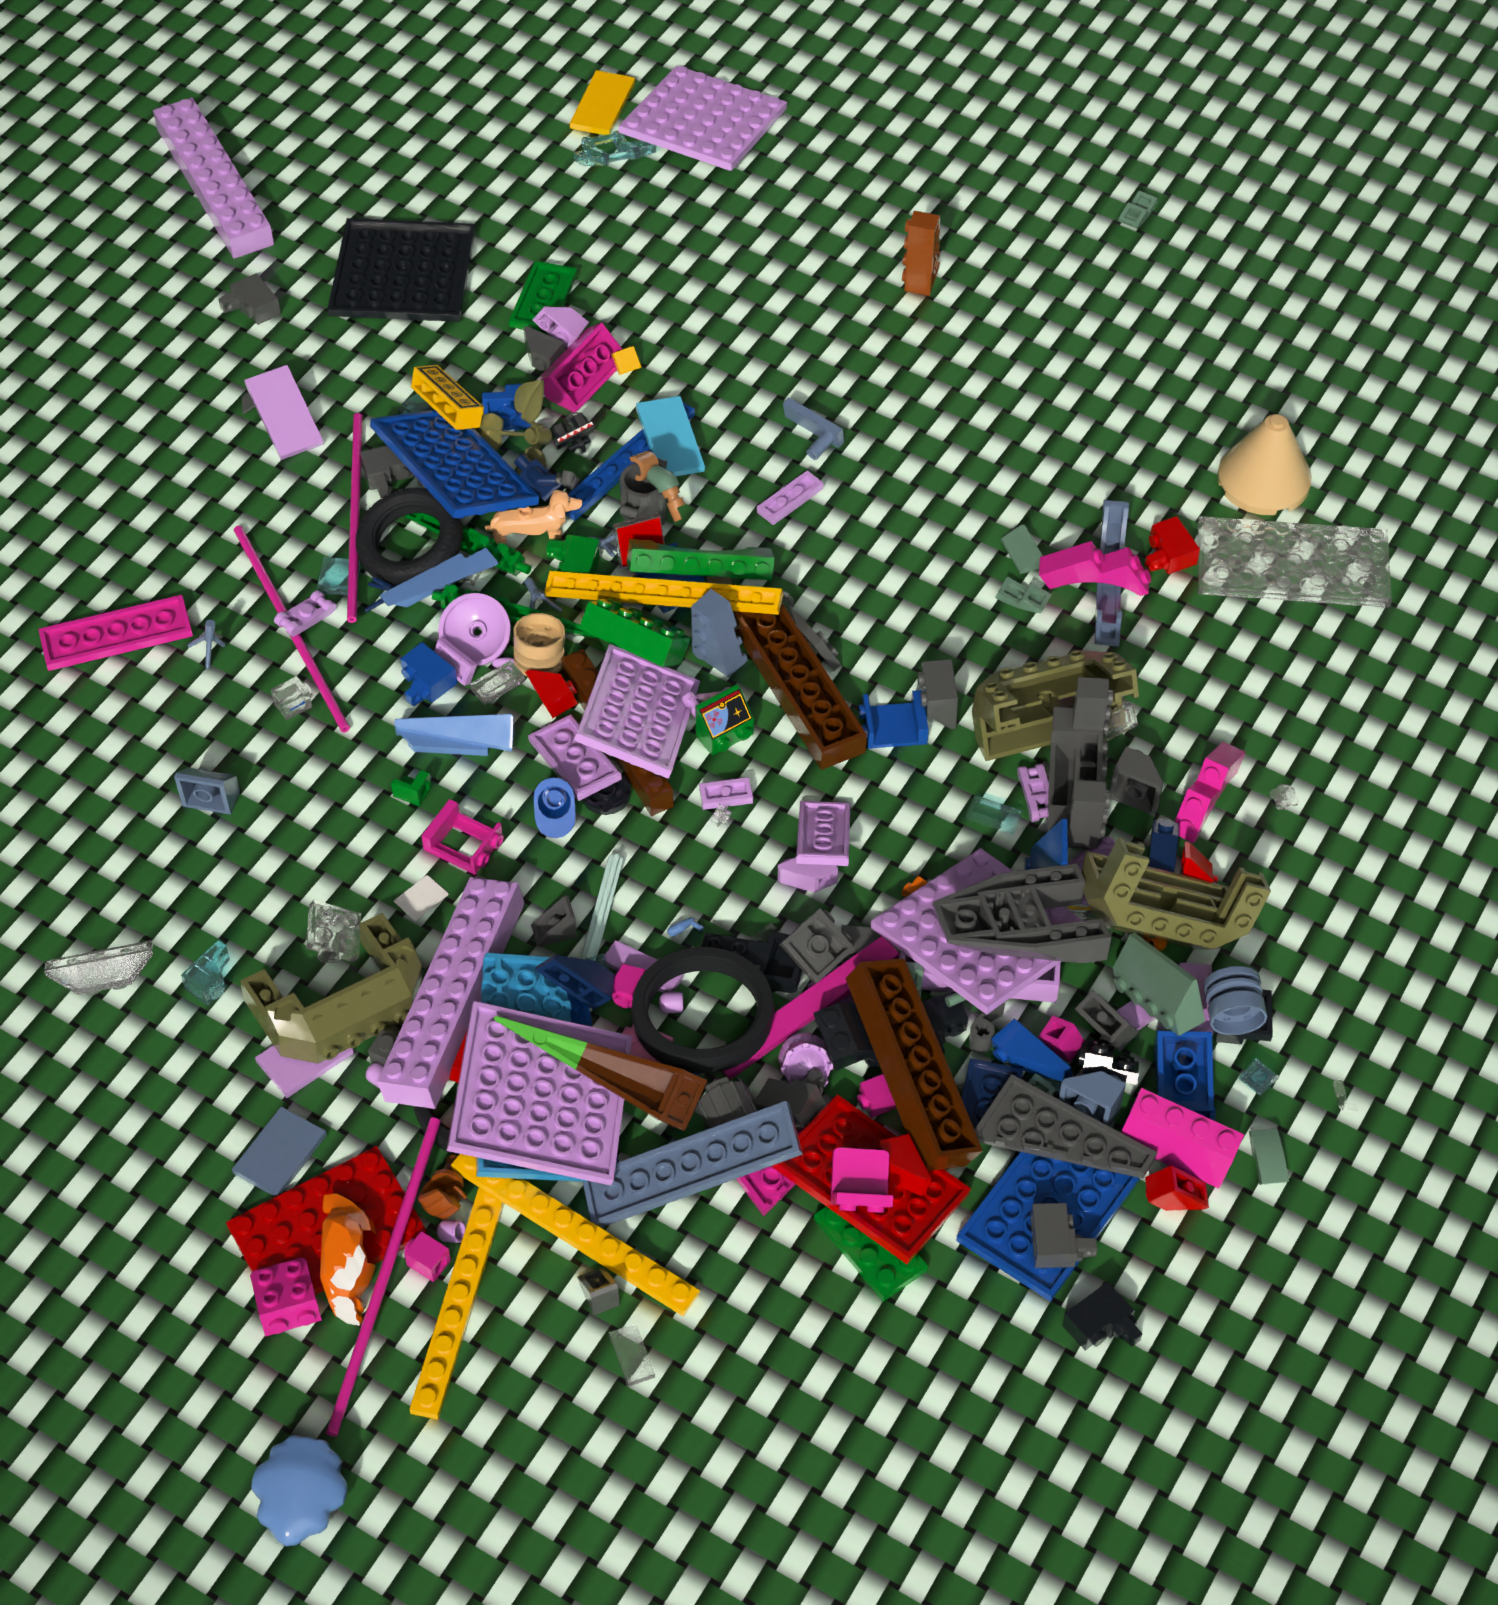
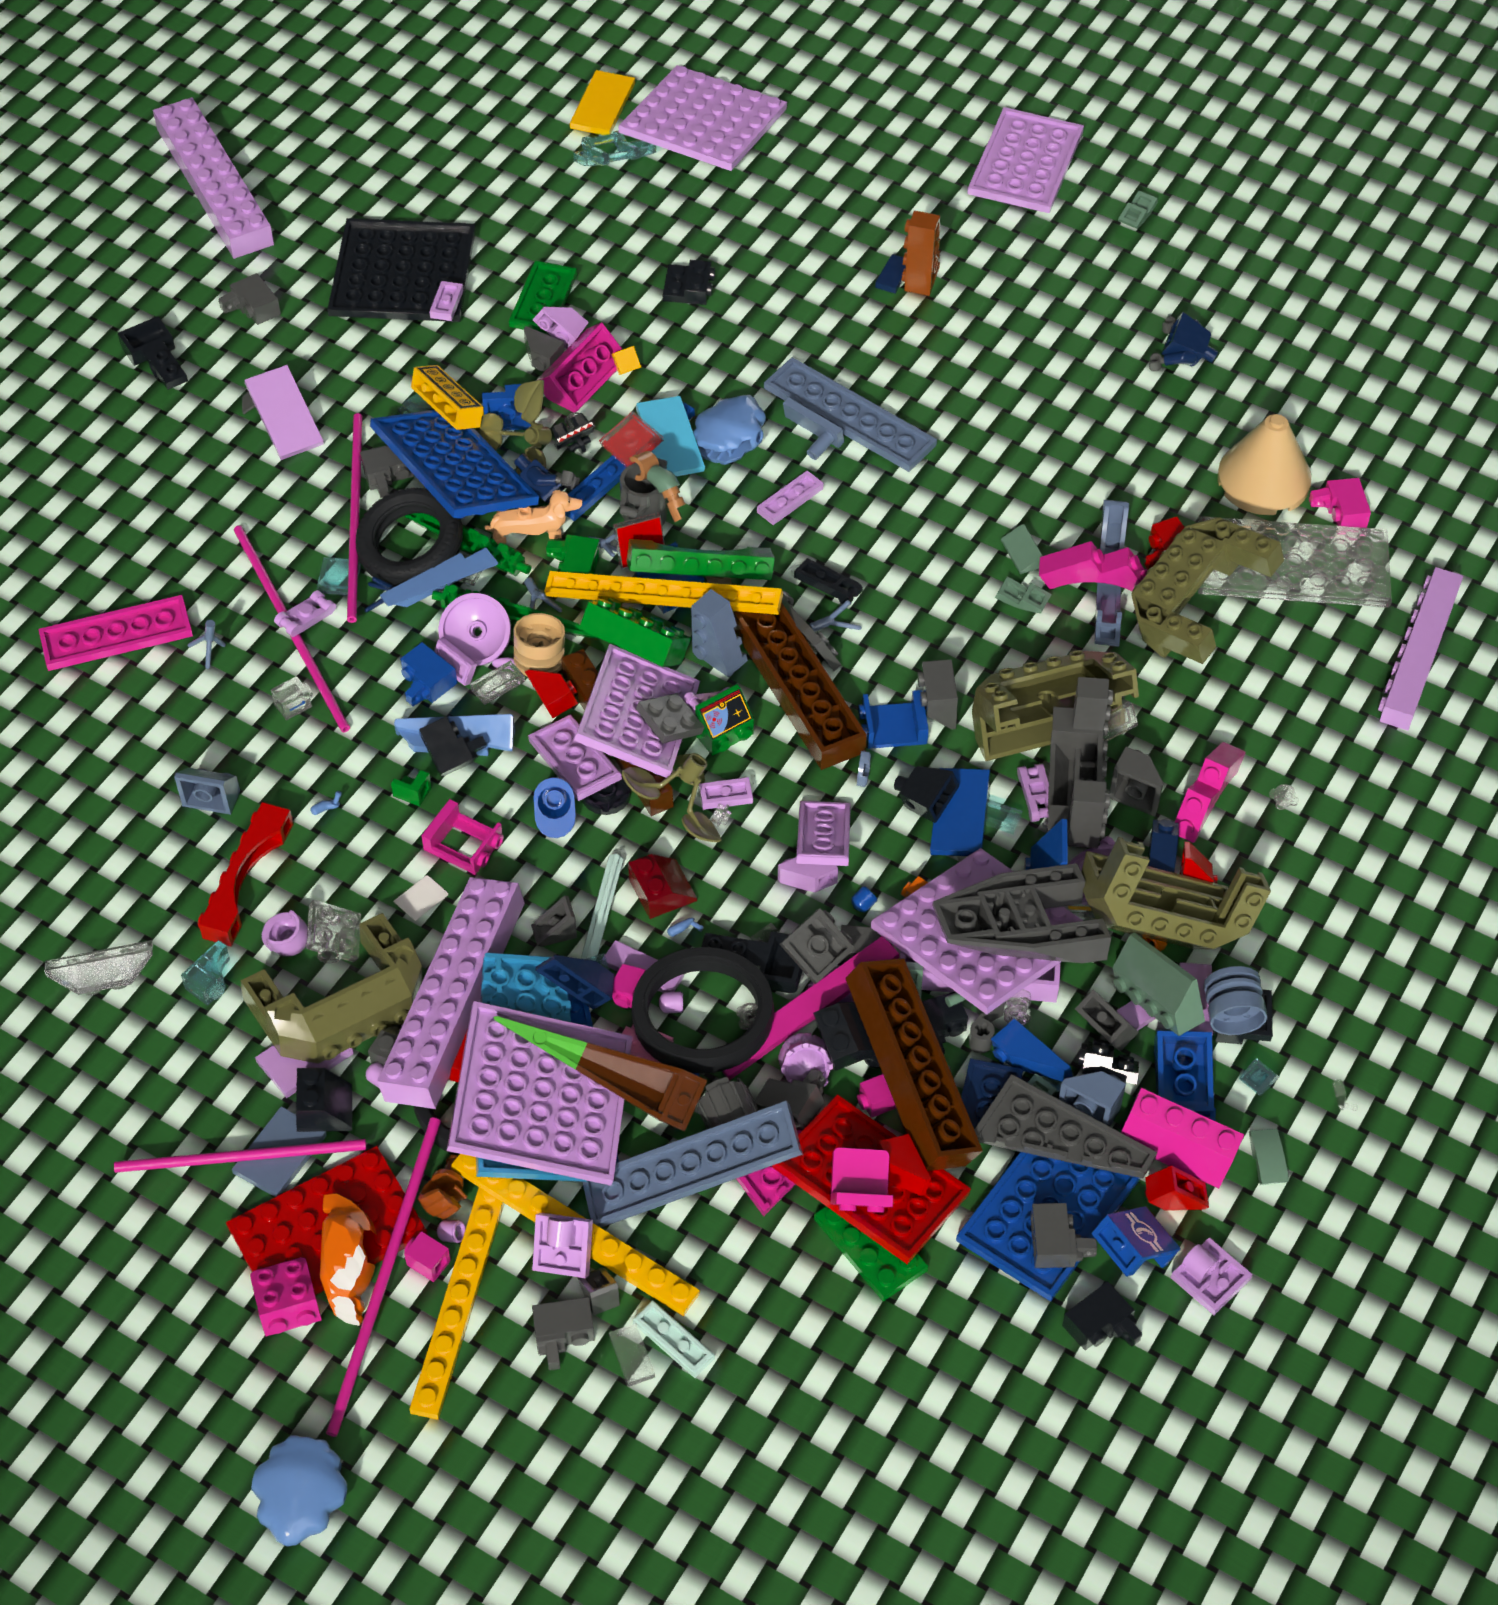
(153, 343): none -> black plate
(240, 1155): none -> dark pink piece
(266, 832): none -> red arch
(285, 934): none -> lavender helmet
(322, 1101): none -> black slope
(326, 805): none -> medium blue piece
(446, 301): none -> lavender plate
(446, 749): none -> black hinge
(562, 1245): none -> lavender plate
(562, 1325): none -> dark grey hinge
(630, 438): none -> clear tile
(660, 884): none -> dark red slope
(670, 718): none -> dark grey plate
(673, 1339): none -> light aqua tile
(689, 283): none -> black plate
(690, 770): none -> olive plant
(729, 429): none -> medium blue piece
(743, 1012): none -> clear plate
(828, 580): none -> black plate
(829, 620): none -> sand blue plant
(857, 416): none -> sand blue plate
(863, 899): none -> blue piece
(864, 768): none -> sand blue tile
(891, 275): none -> dark blue tile
(927, 791): none -> black torso
(963, 820): none -> blue tile
(1018, 1007): none -> clear wheel
(1026, 160): none -> lavender plate
(1062, 1038): dark pink brick -> none
(1133, 1238): none -> blue panel
(1182, 571): none -> olive wedge
(1185, 343): none -> dark blue torso
(1211, 1275): none -> lavender plate
(1345, 502): none -> dark pink hinge
(1421, 648): none -> lavender brick

